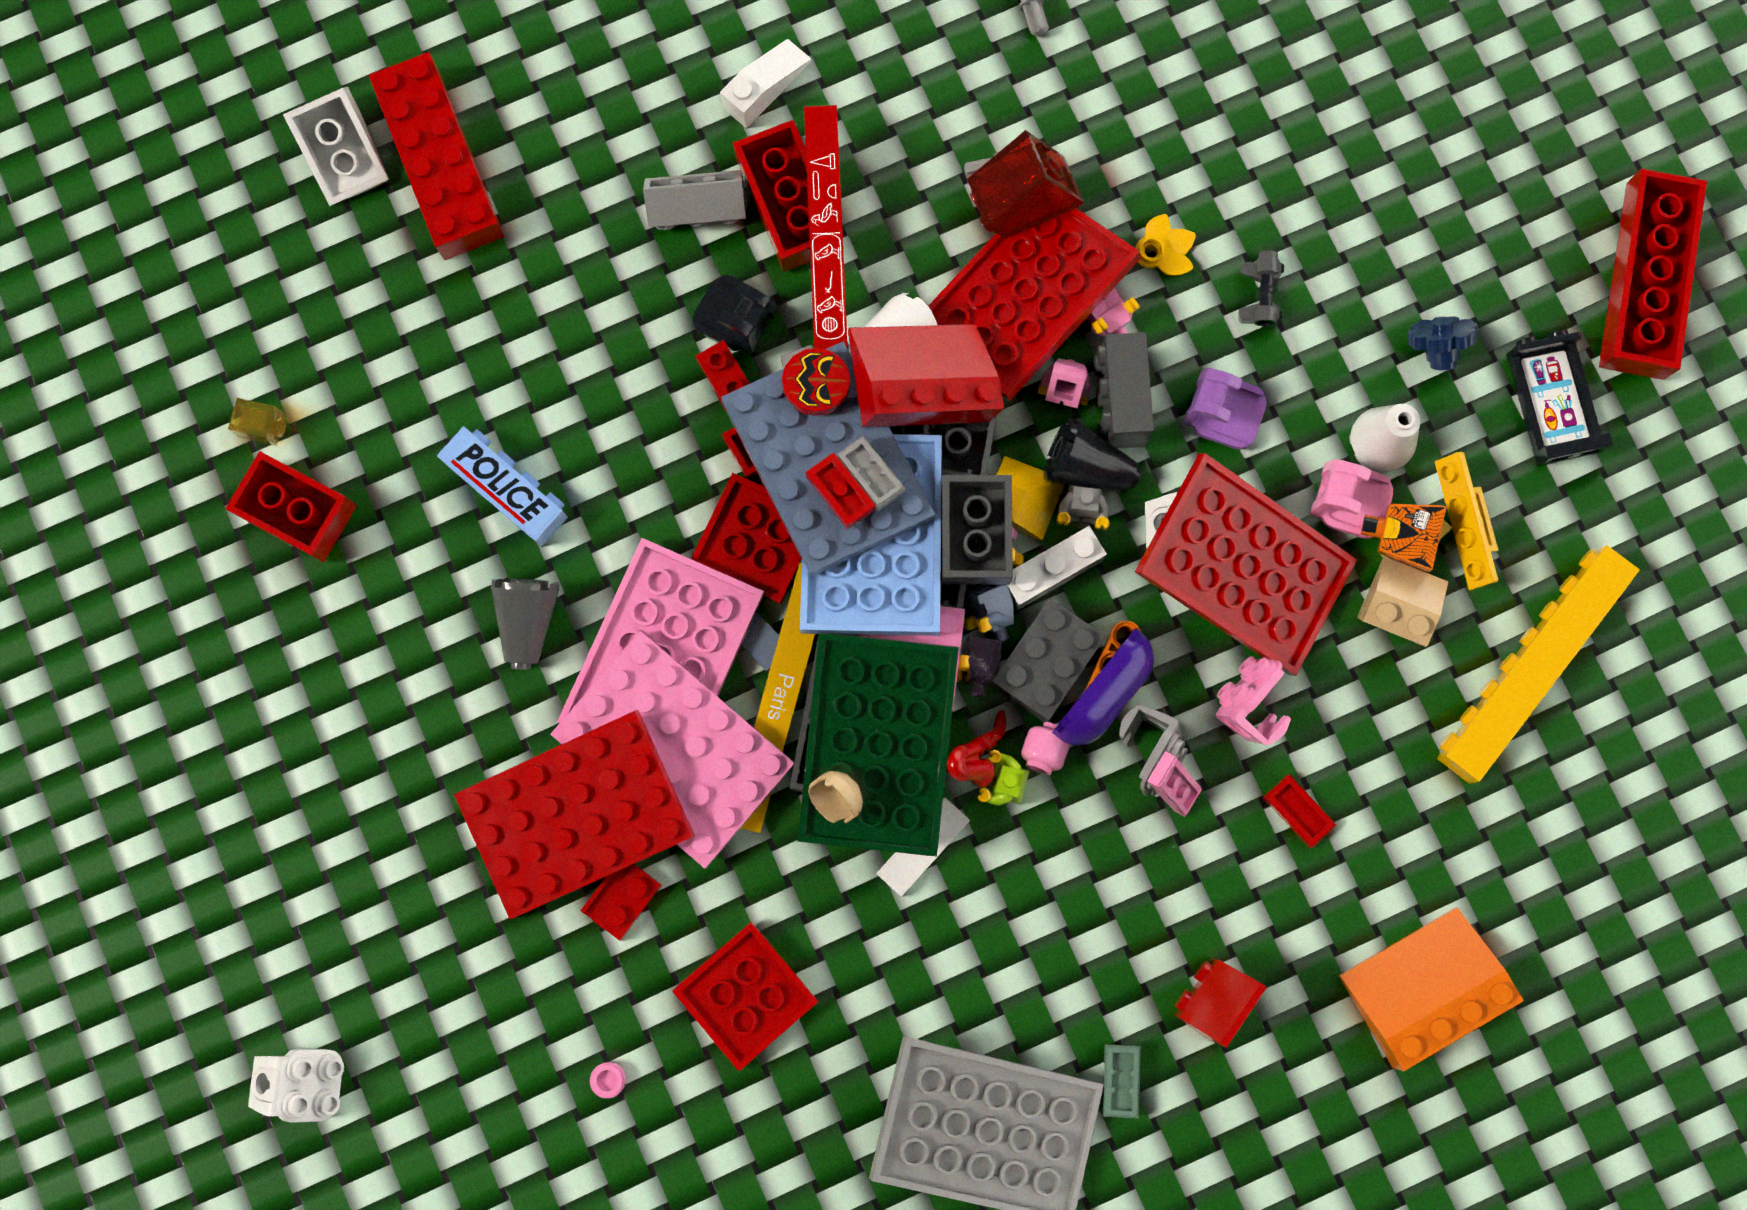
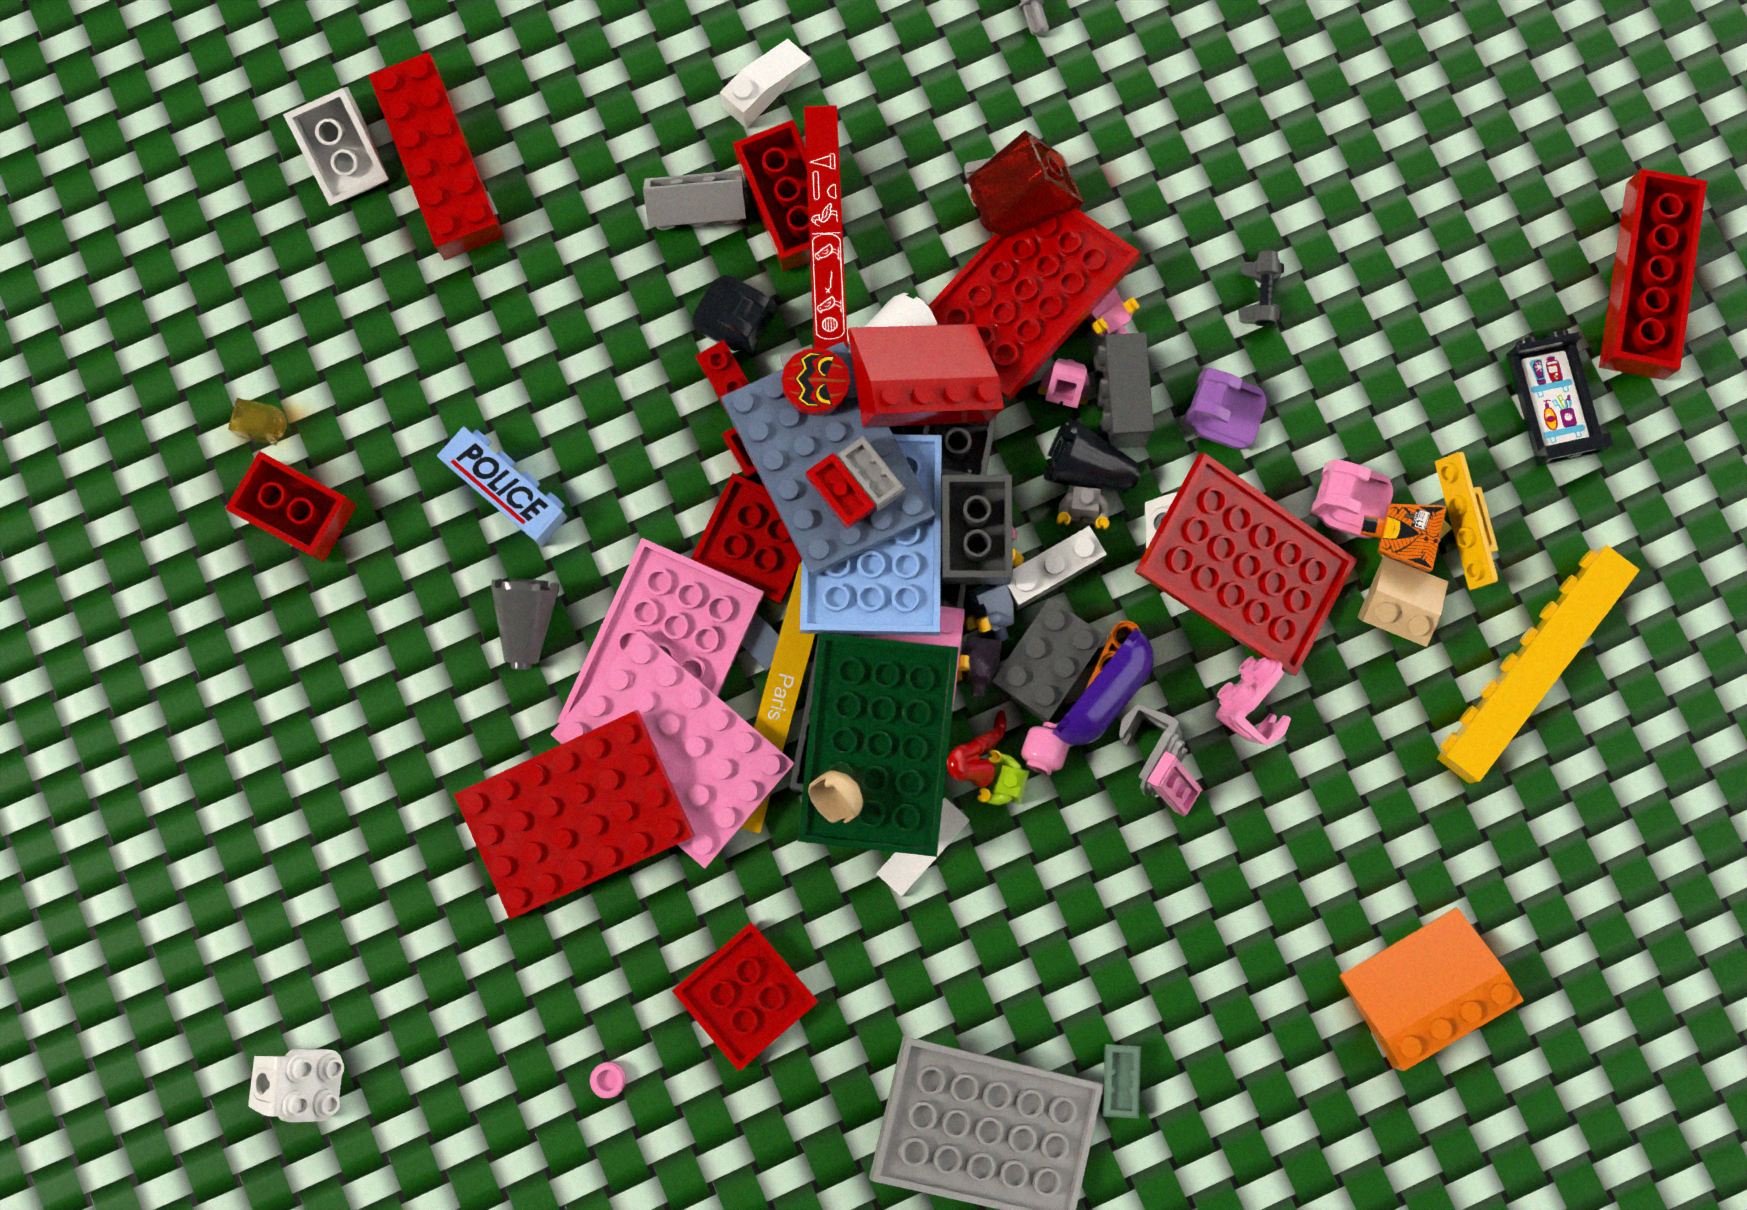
(621, 900): red plate -> none
(1032, 497): yellow slope -> none
(1169, 246): yellow plate -> none
(1218, 1001): red slope -> none
(1299, 811): red tile -> none
(1385, 437): white cone -> none
(1443, 339): dark blue plant -> none

